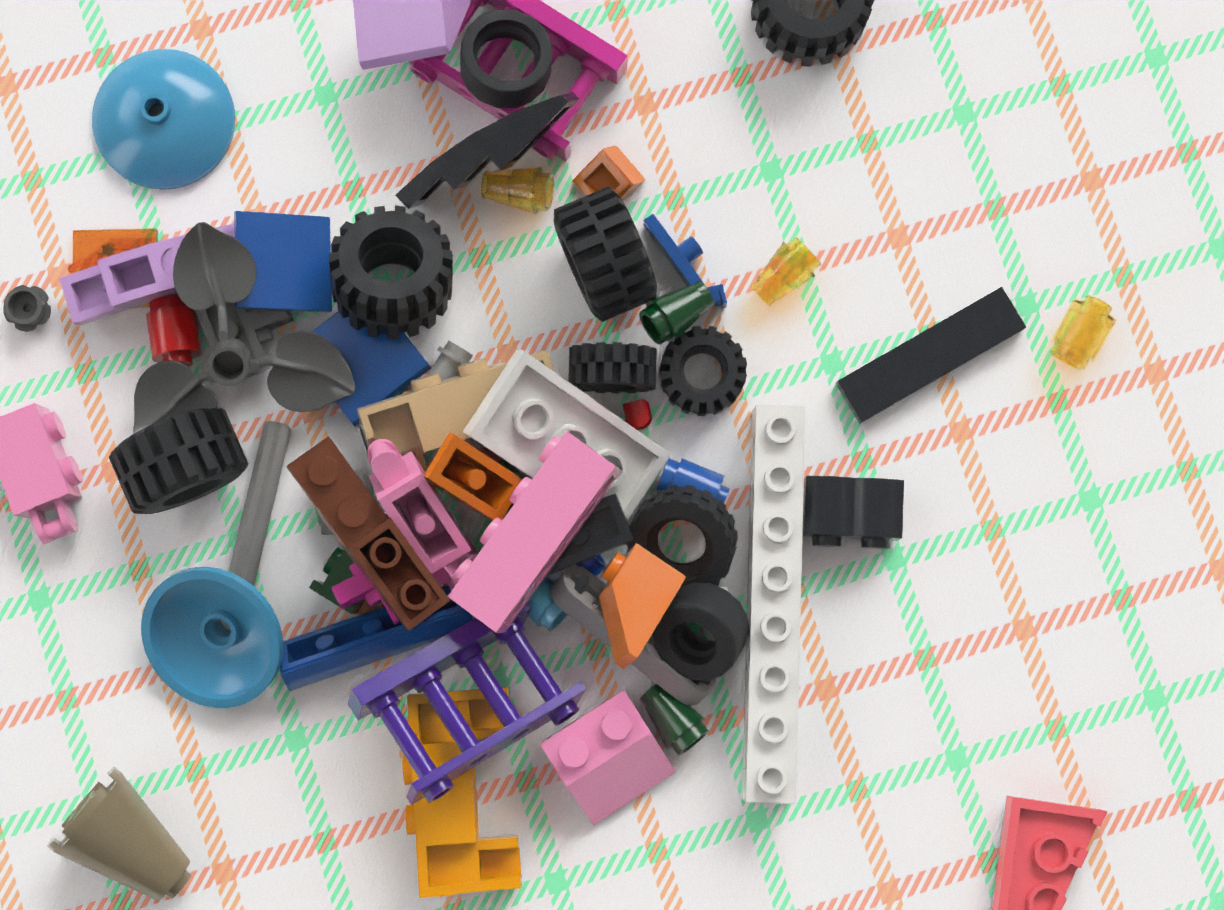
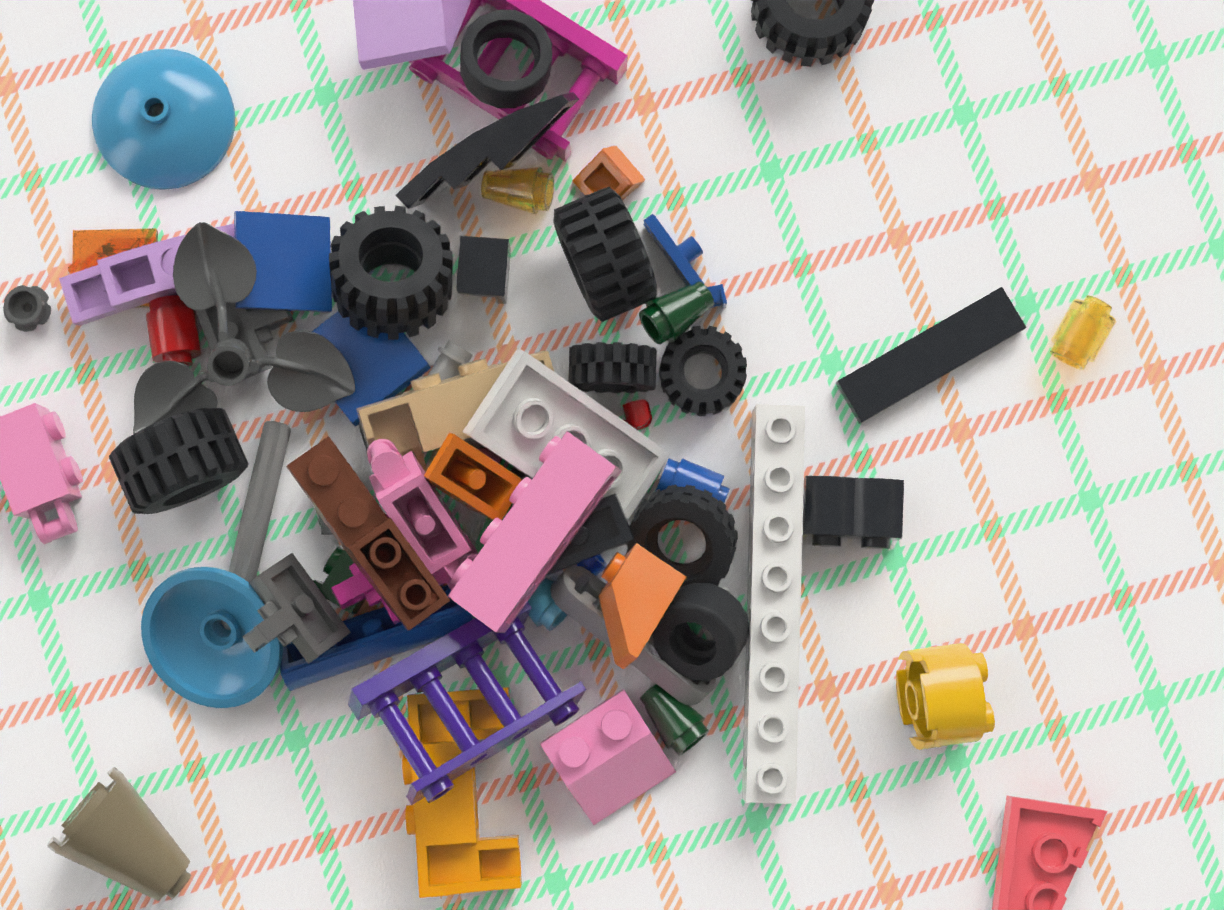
(294, 611): none -> dark grey hinge
(484, 267): none -> black panel
(786, 271): clear yellow cone -> none
(944, 695): none -> yellow brick

